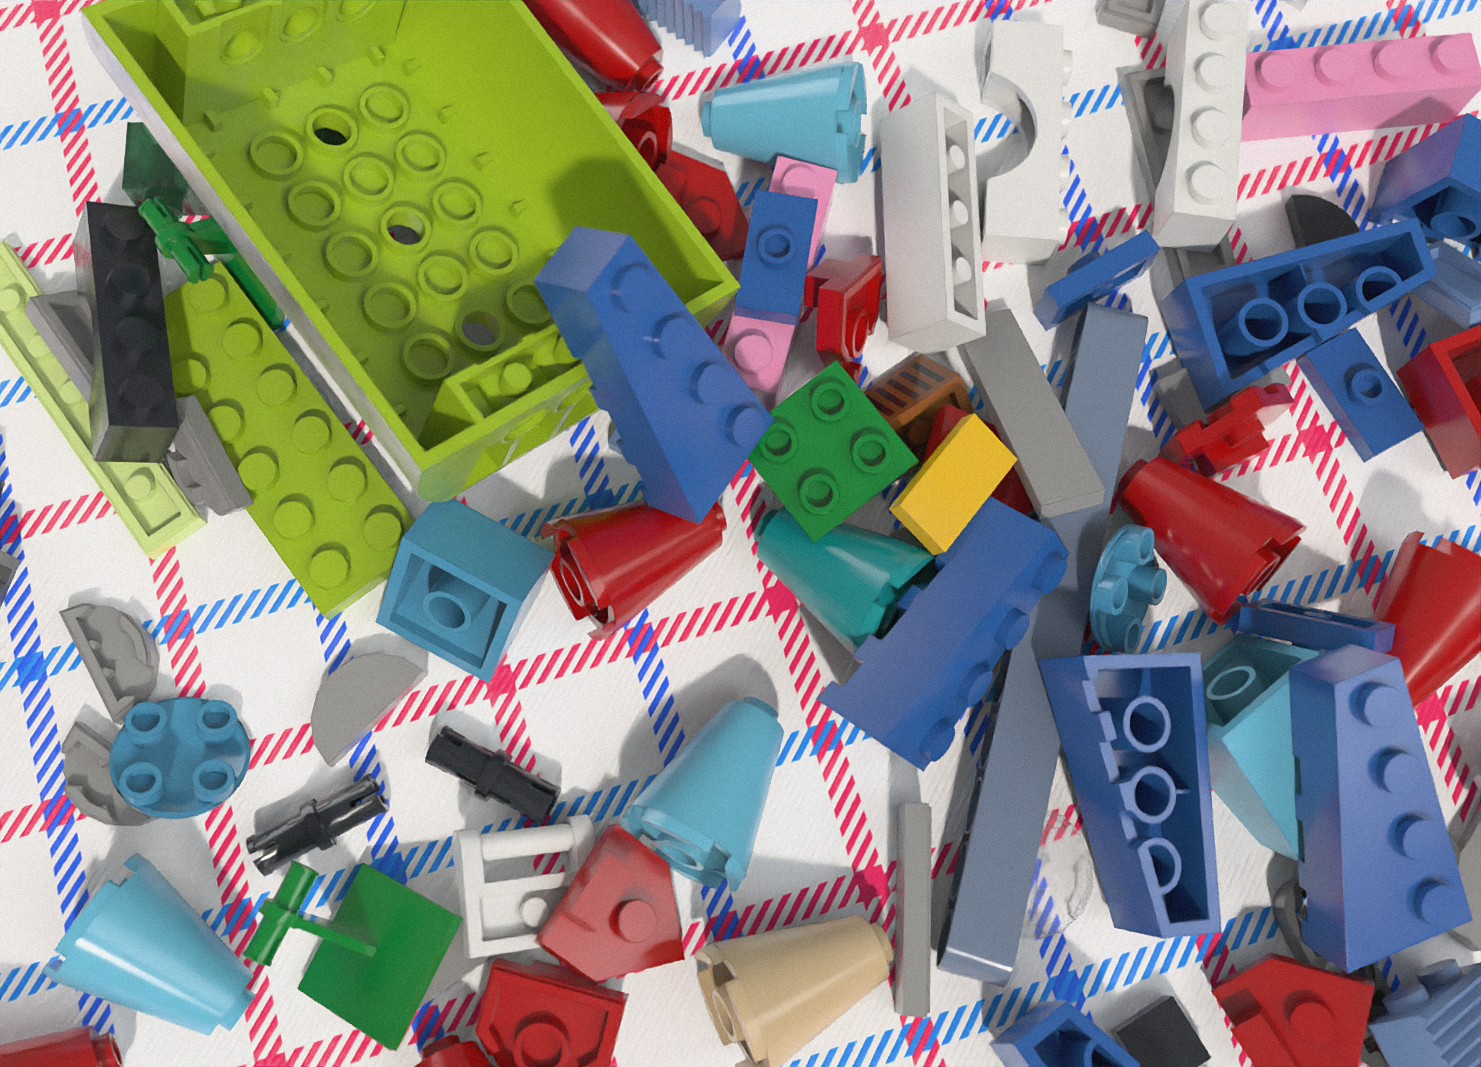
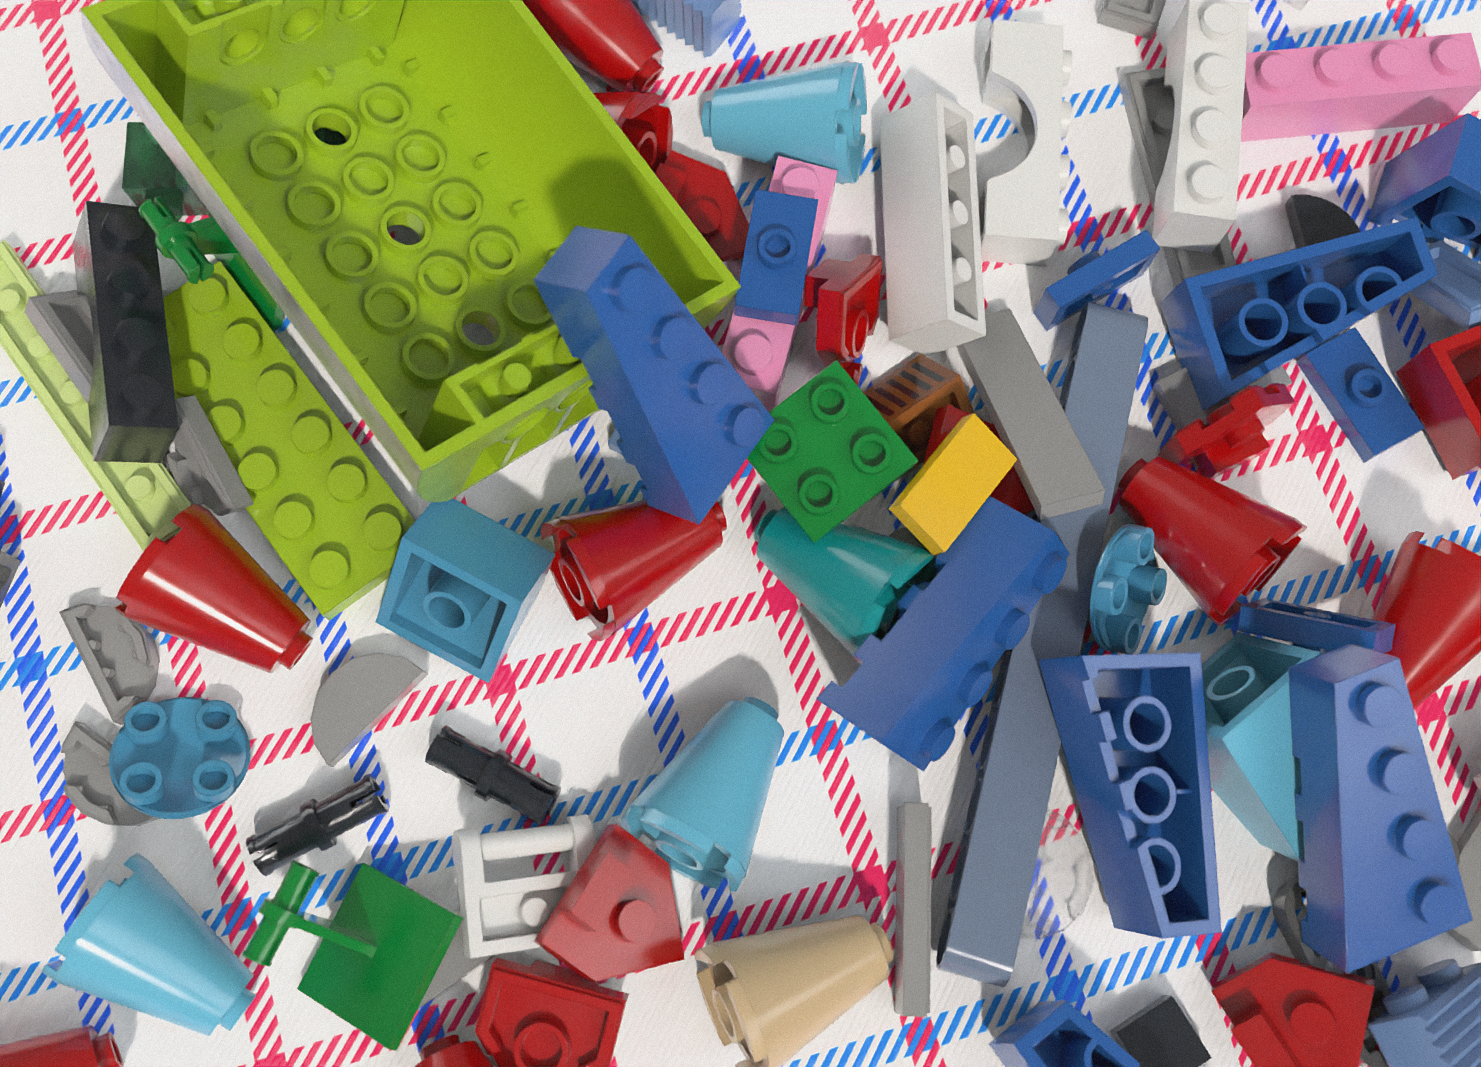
(214, 596): none -> red cone

